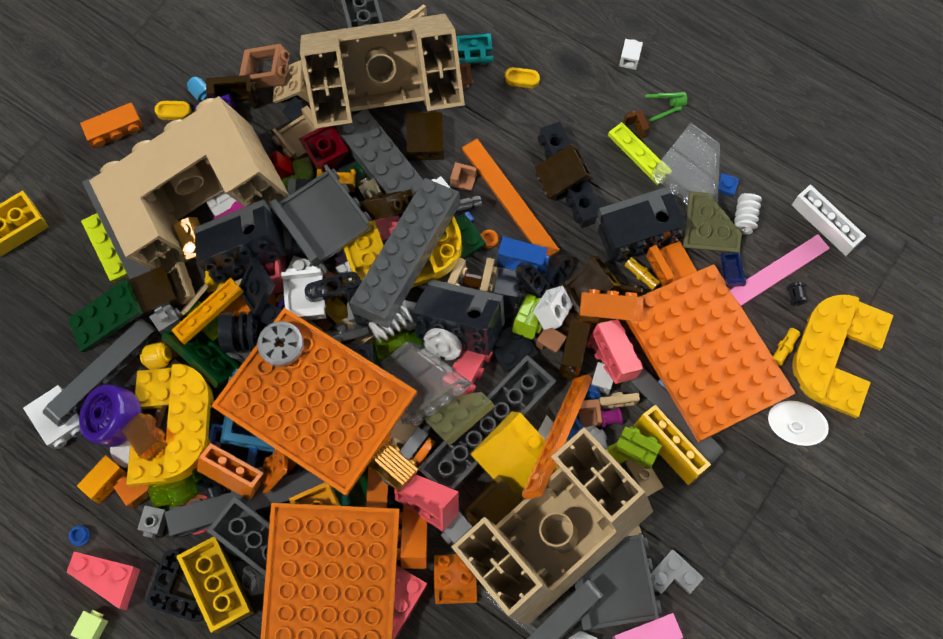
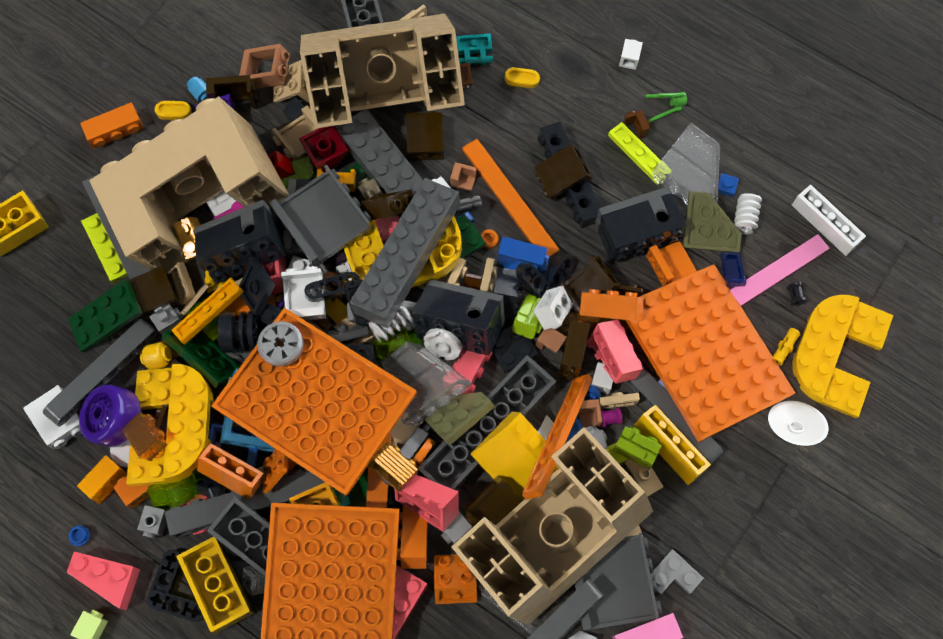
(642, 273): yellow pin -> none

